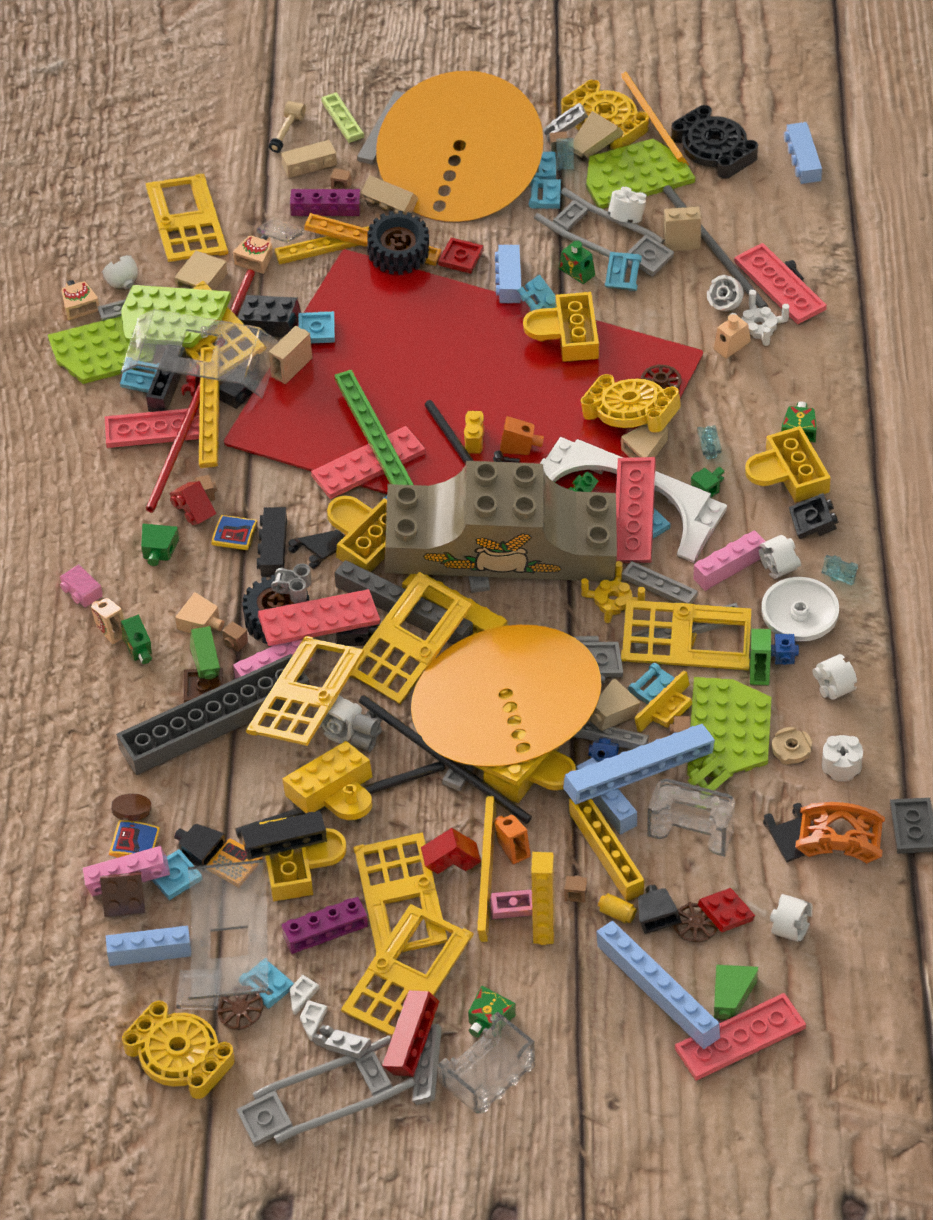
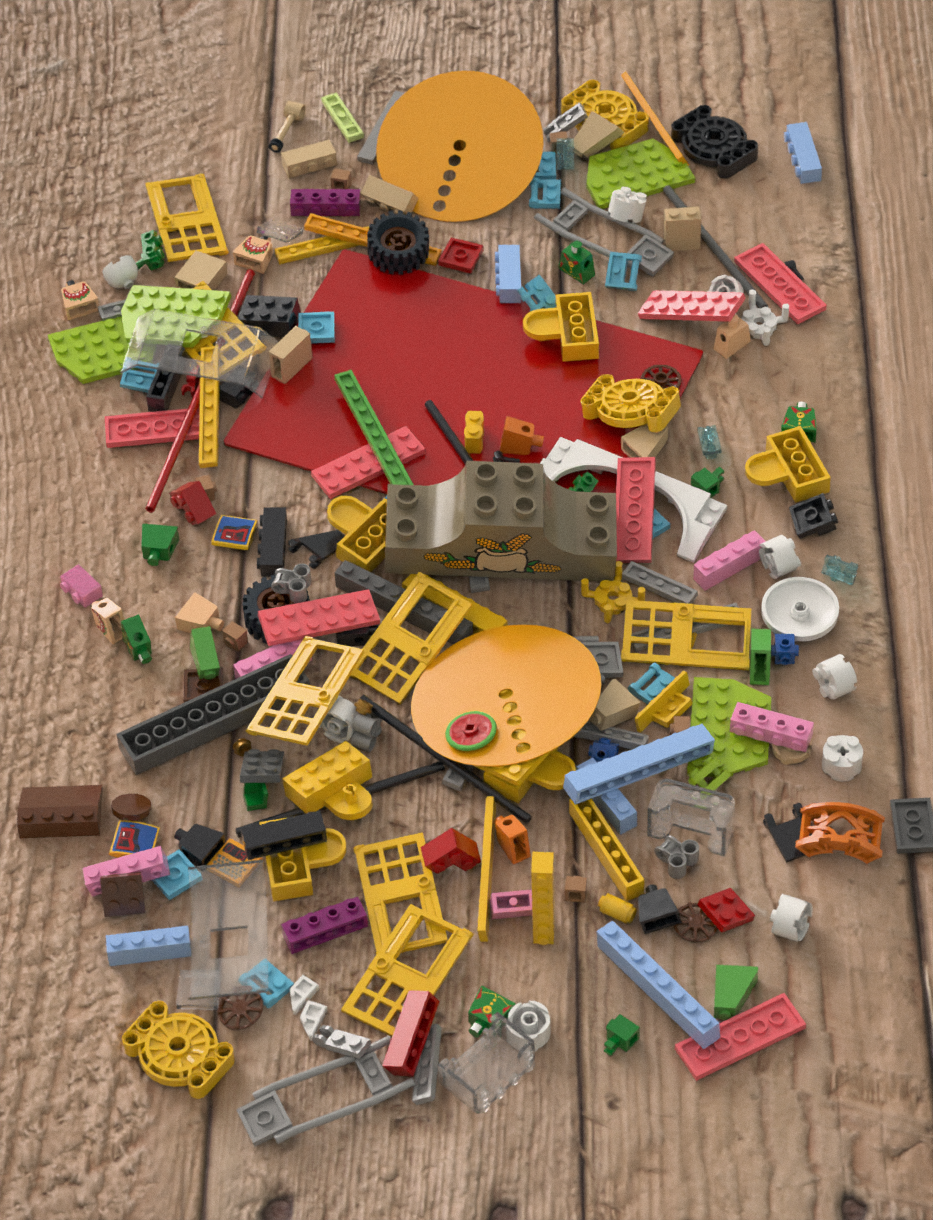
(60, 811): none -> reddish brown slope
(152, 251): none -> green brick
(241, 746): none -> pearl gold plate
(255, 796): none -> green panel
(262, 766): none -> dark grey plate
(363, 707): none -> pearl gold plate
(470, 731): none -> wheel
(532, 1020): none -> white brick
(621, 1034): none -> green brick
(678, 854): none -> light grey piece
(691, 305): none -> coral plate
(771, 727): none -> bright pink brick

